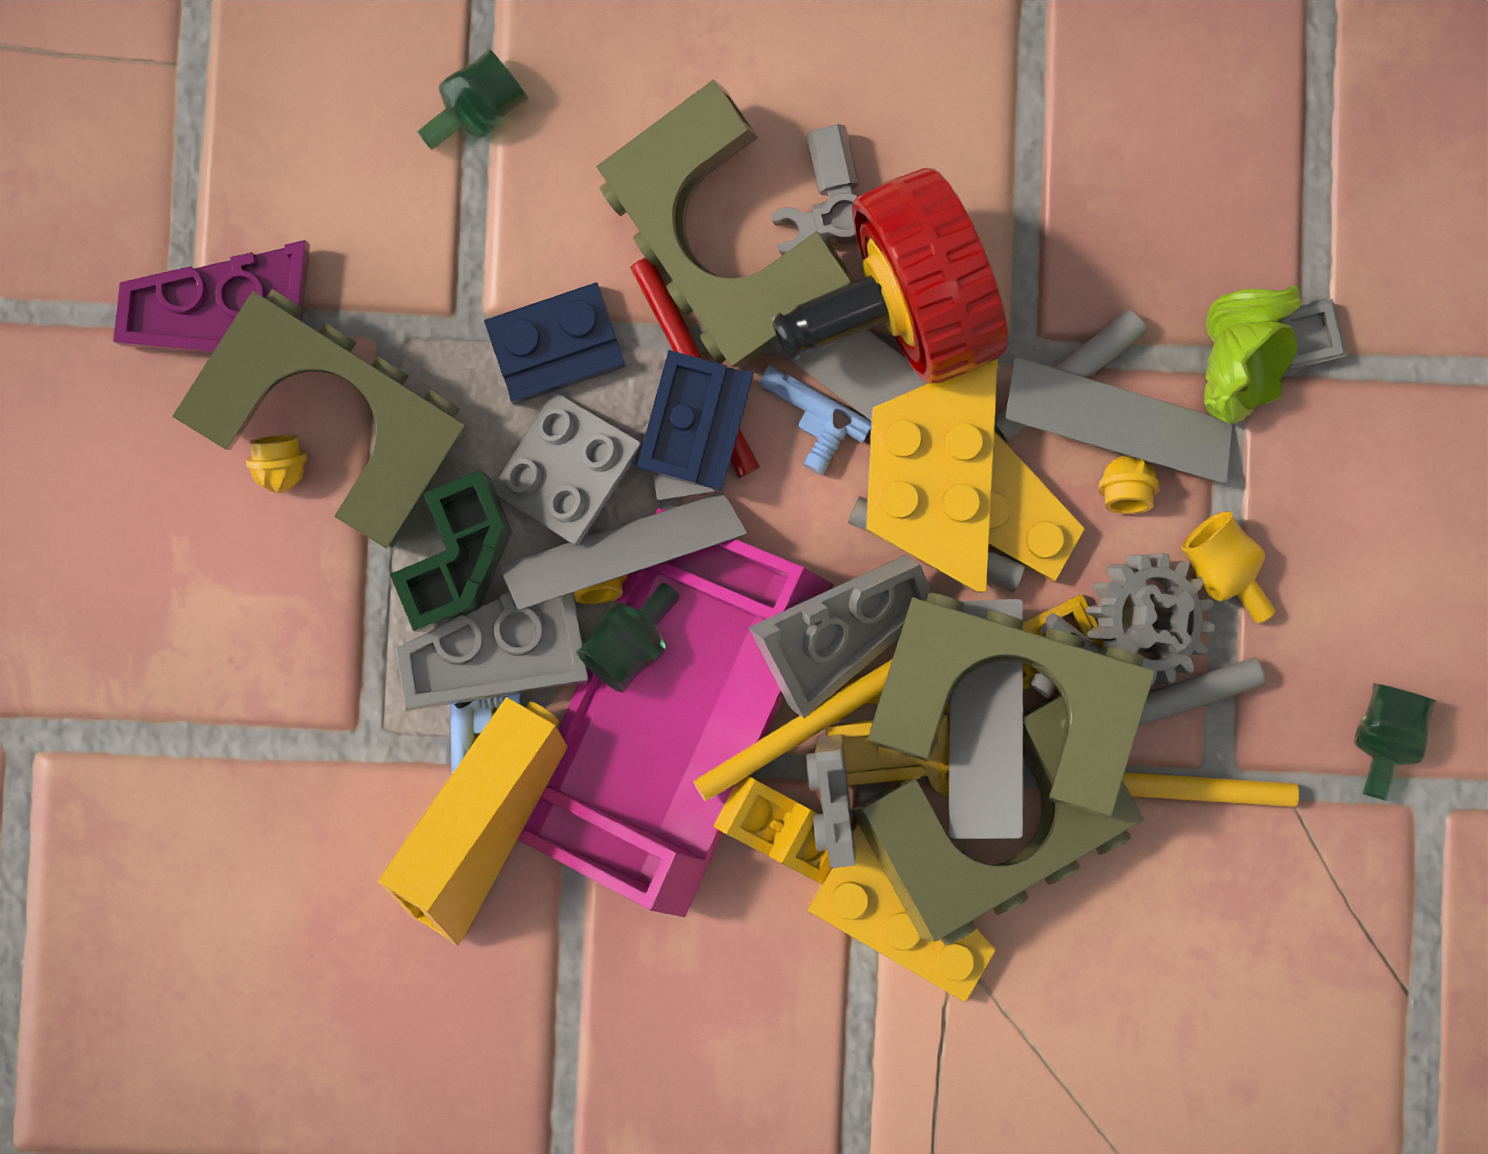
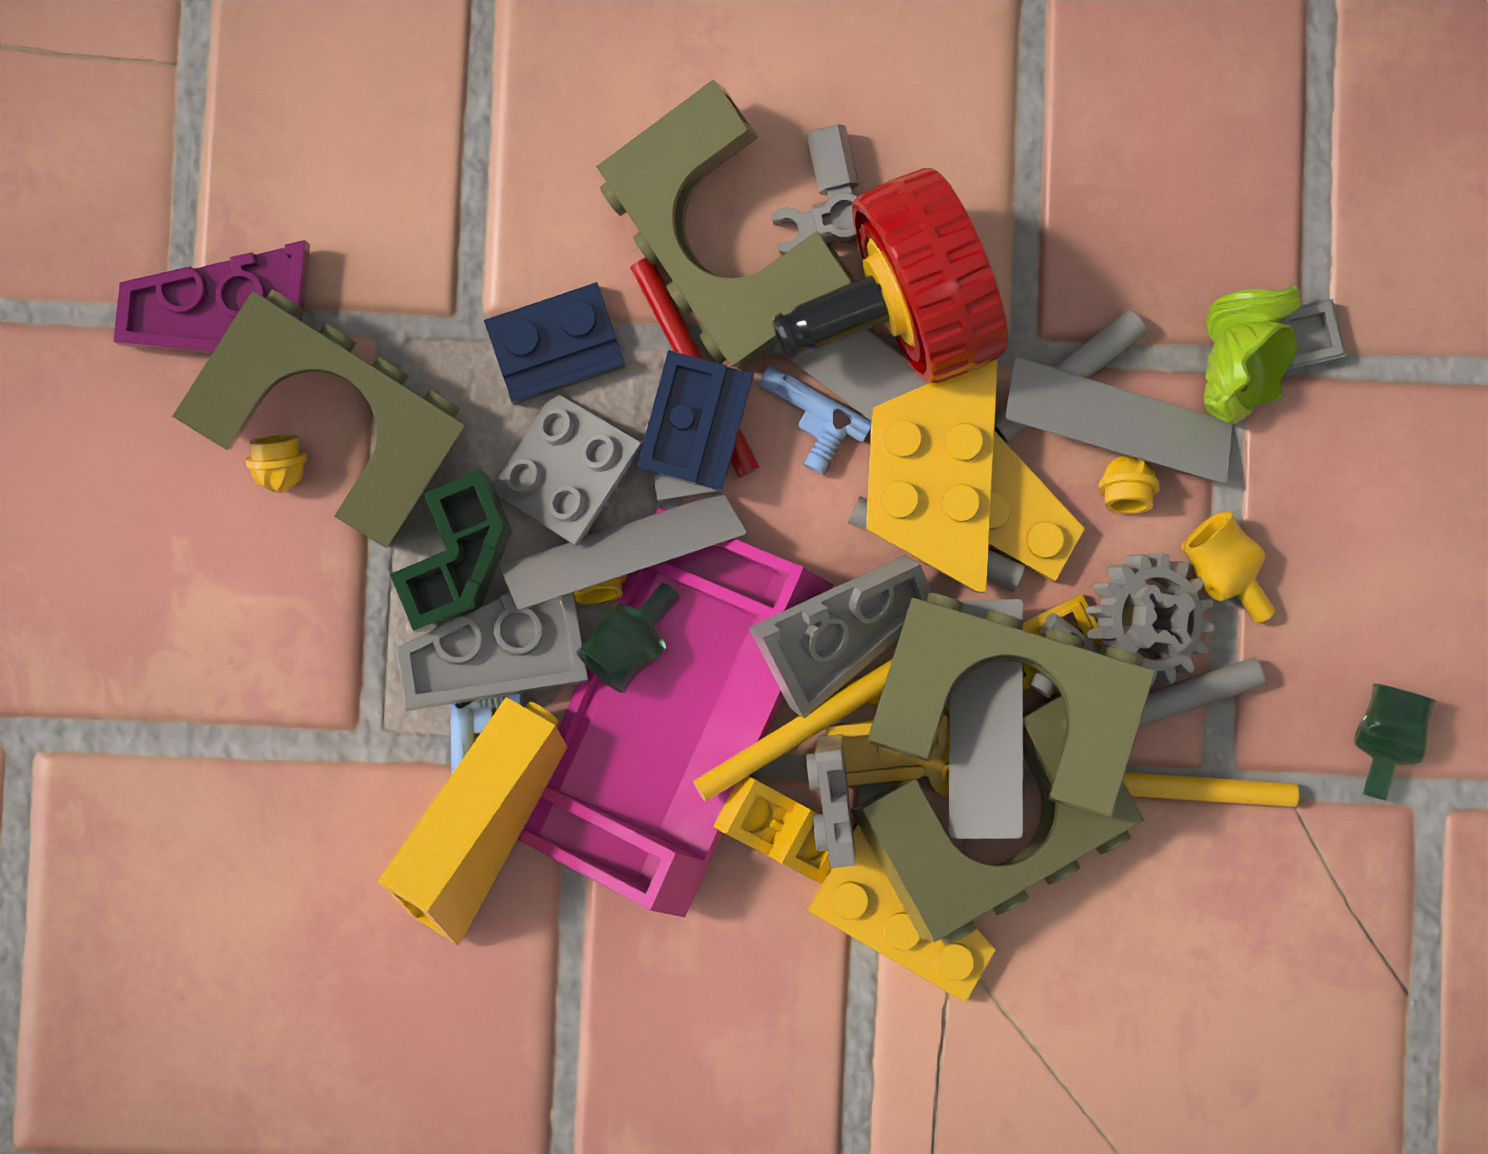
(474, 100): clear green piece -> none

